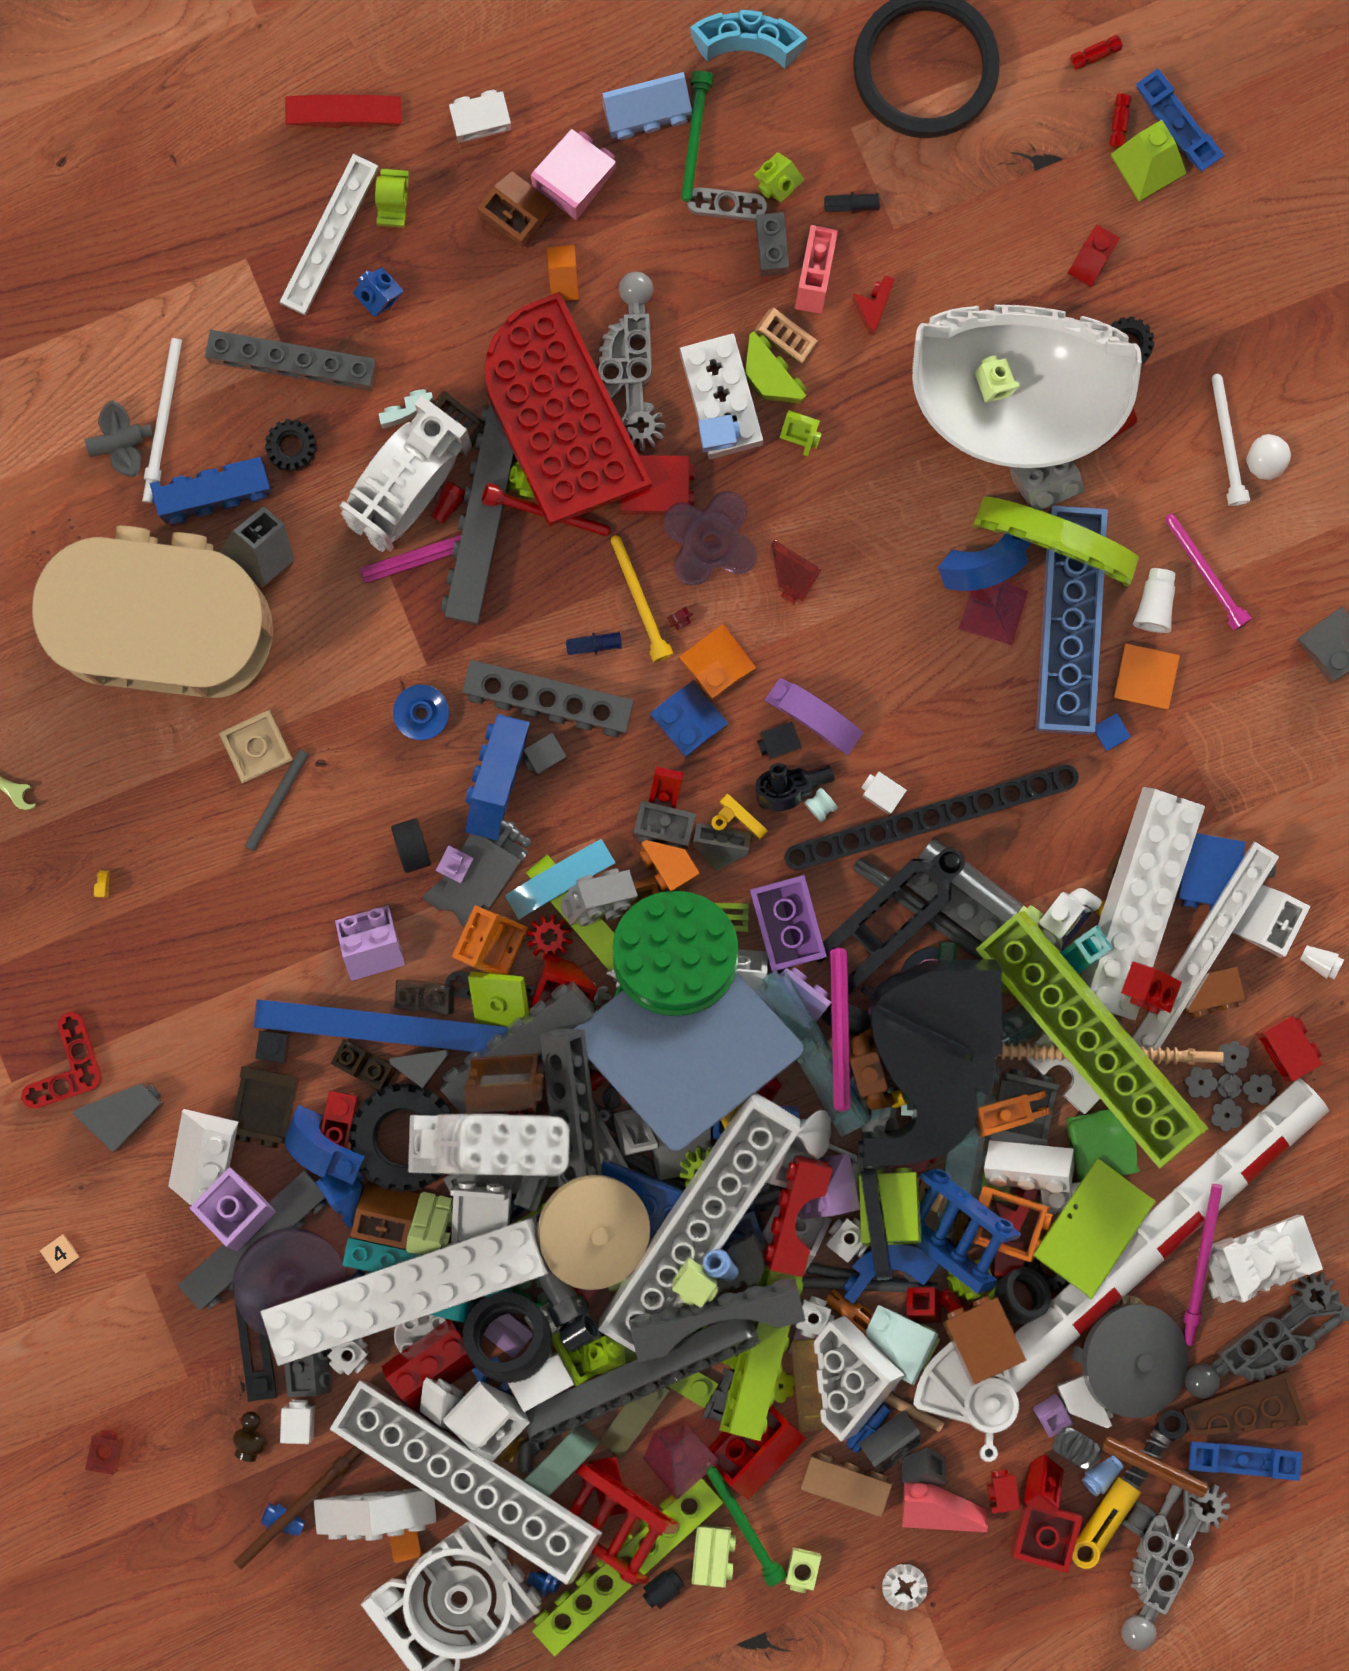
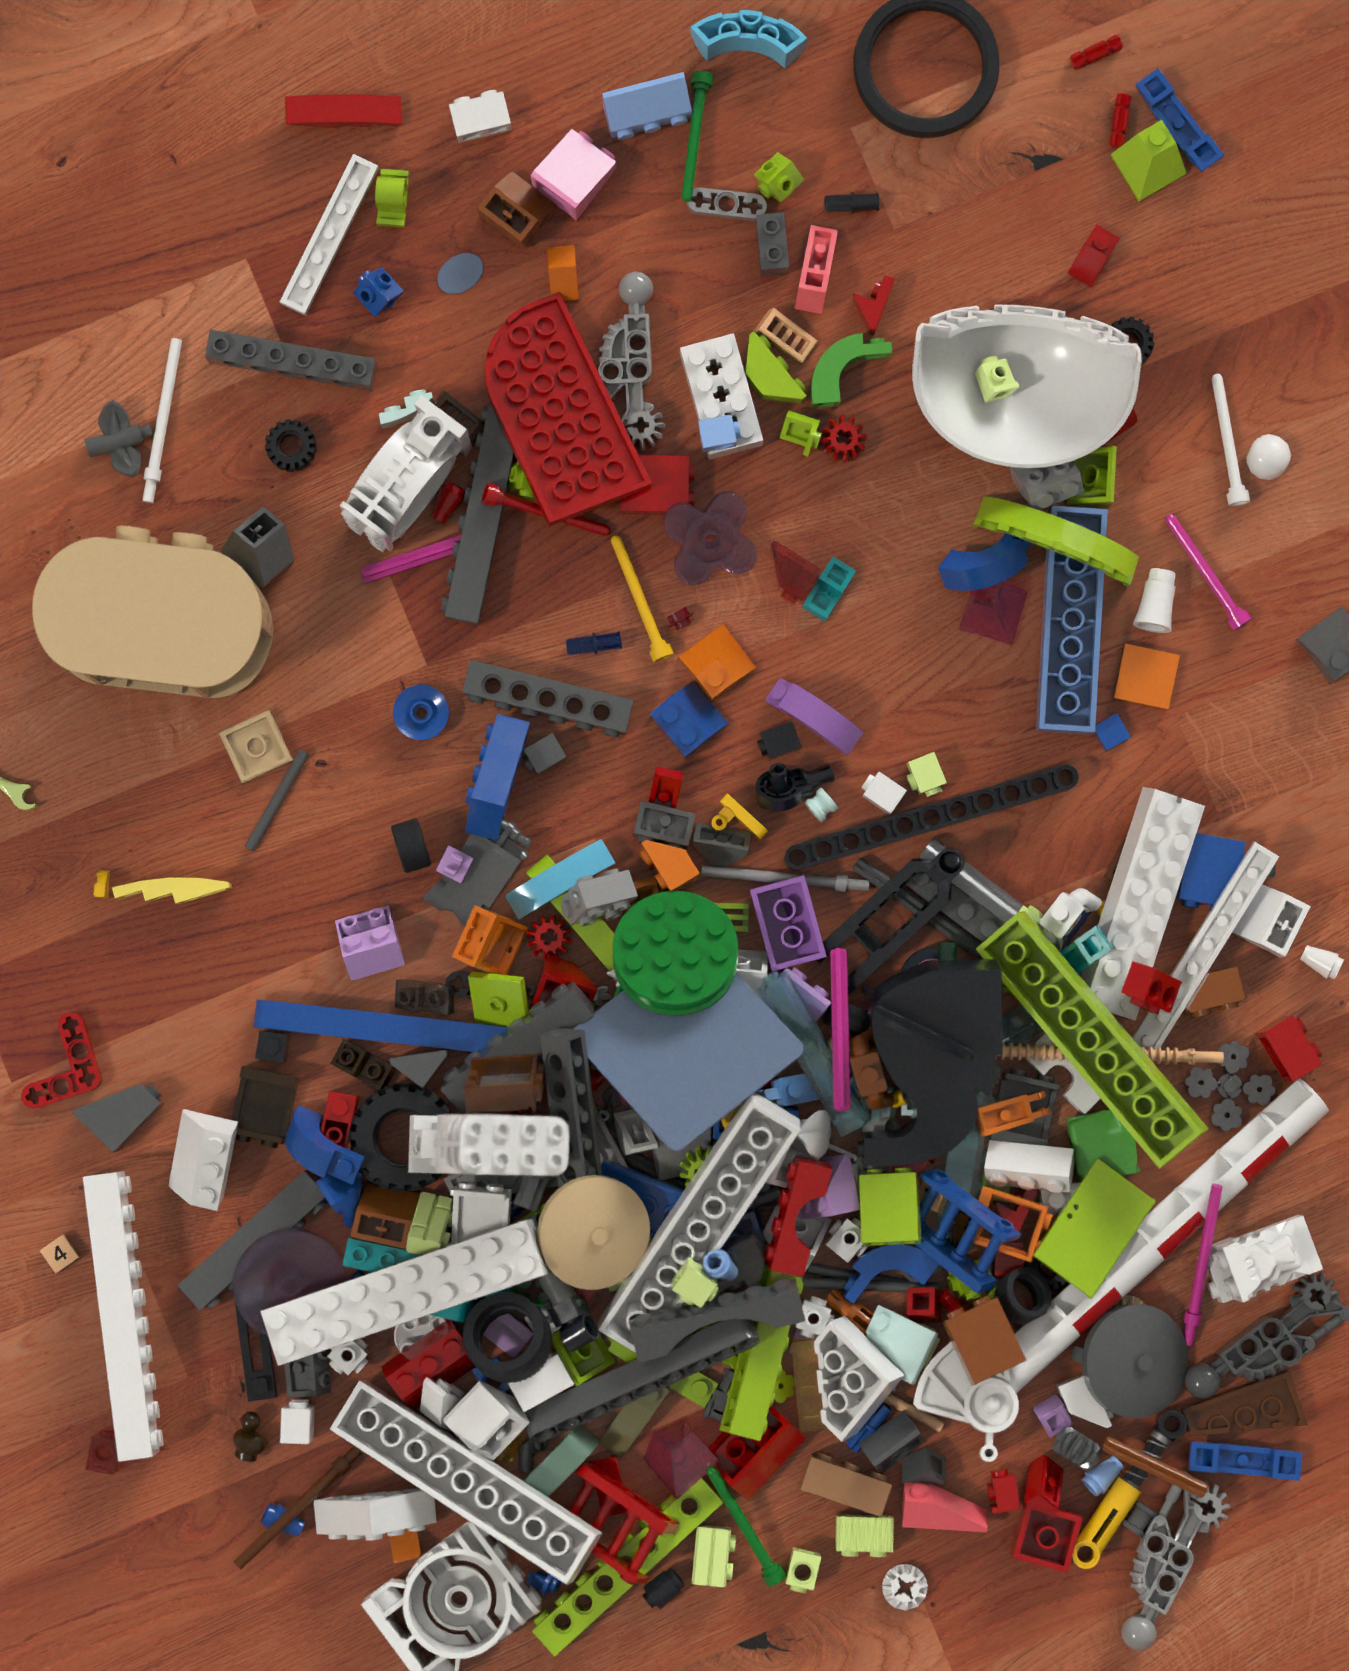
(122, 1315): none -> white brick
(182, 889): none -> light yellow slope
(211, 491): blue wedge -> none
(232, 1210): lavender slope -> none
(460, 273): none -> sand blue sticker
(602, 1356): lime brick -> none
(790, 1090): none -> light blue hinge
(828, 589): none -> teal slope
(836, 359): none -> bright green arch
(839, 882): none -> light grey bar
(843, 429): none -> red gear
(864, 1534): none -> yellowish green brick
(876, 1224): black beam -> none
(926, 775): none -> yellowish green brick
(1098, 478): none -> lime slope

